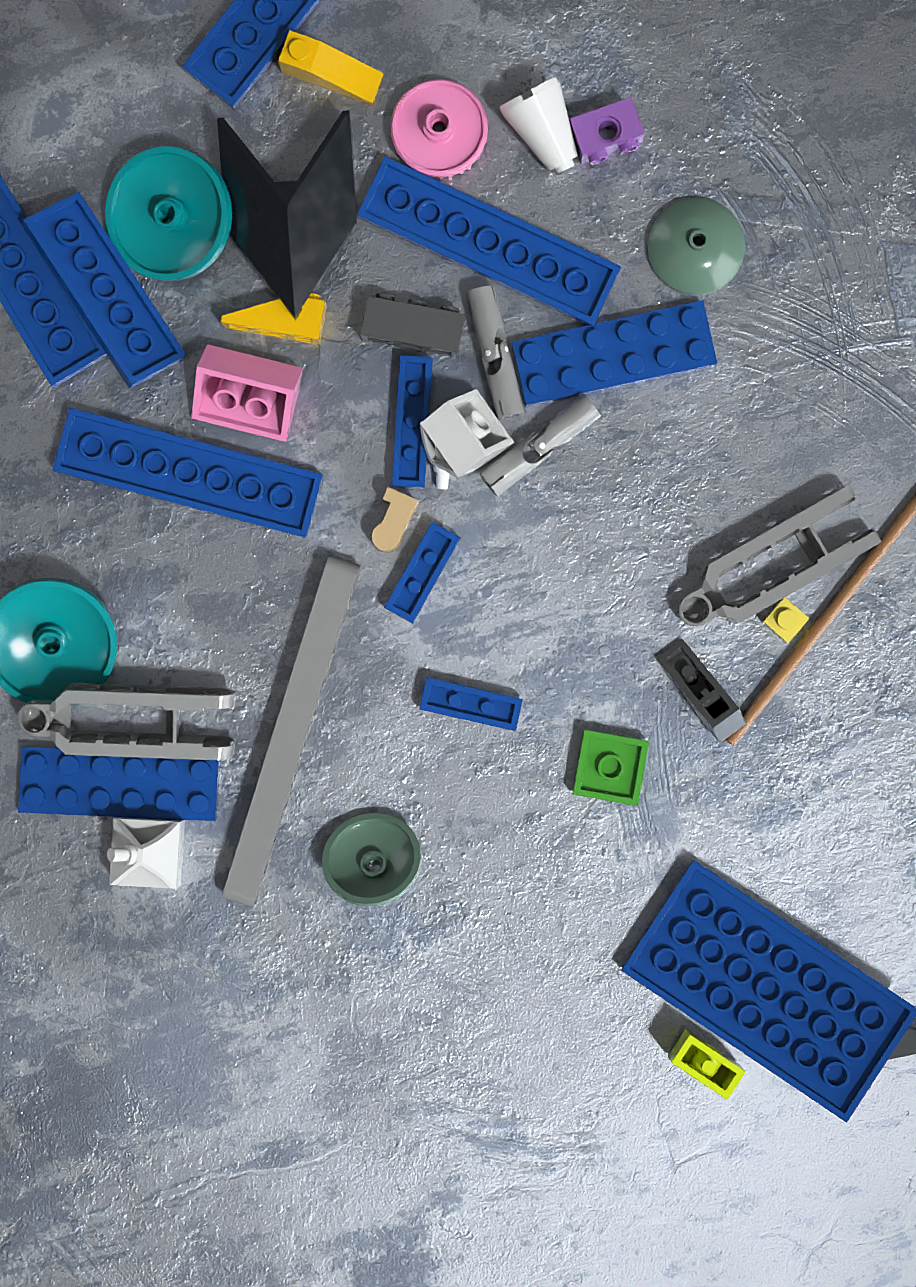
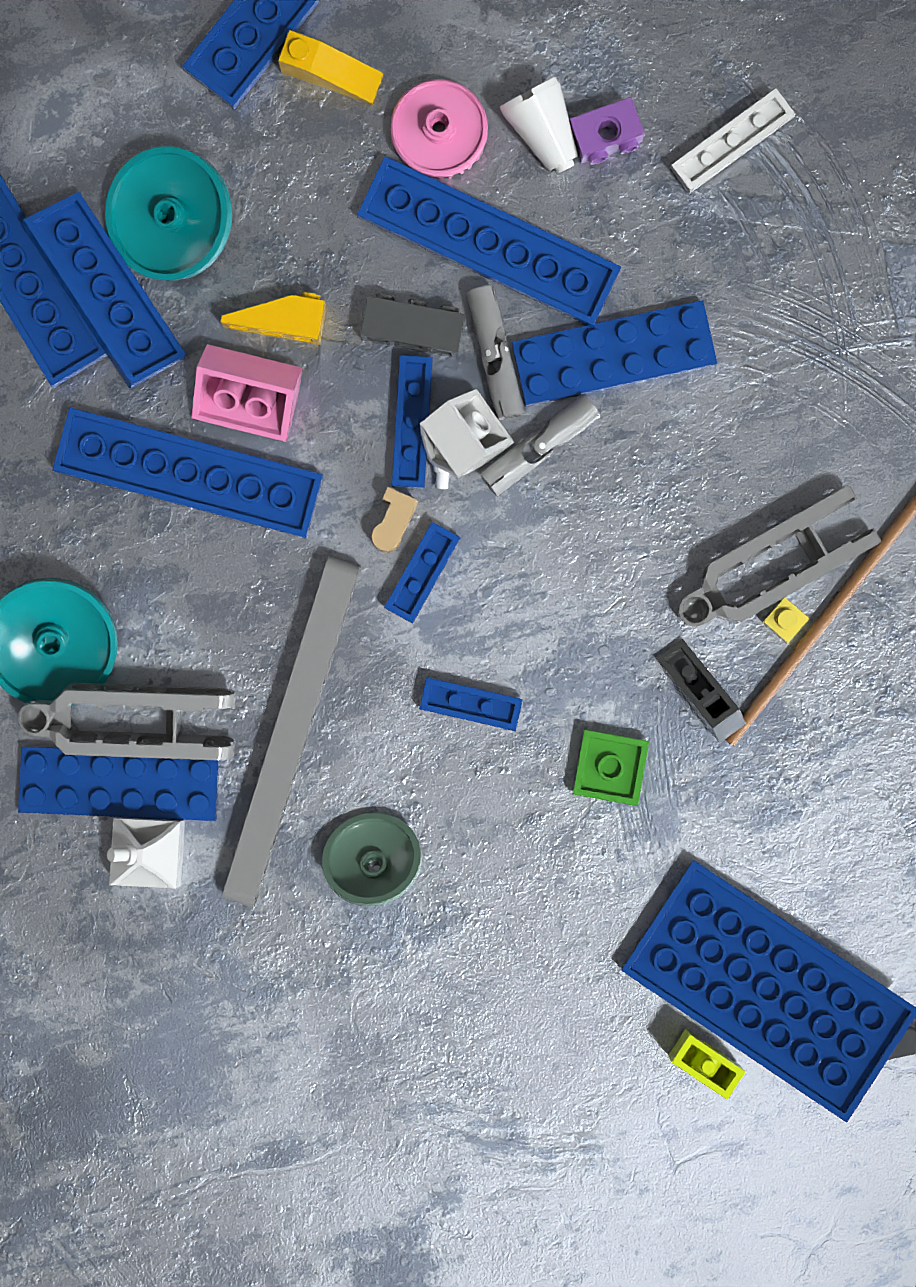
(291, 226): black windscreen -> none
(692, 267): sand green dish -> none
(732, 141): none -> white plate

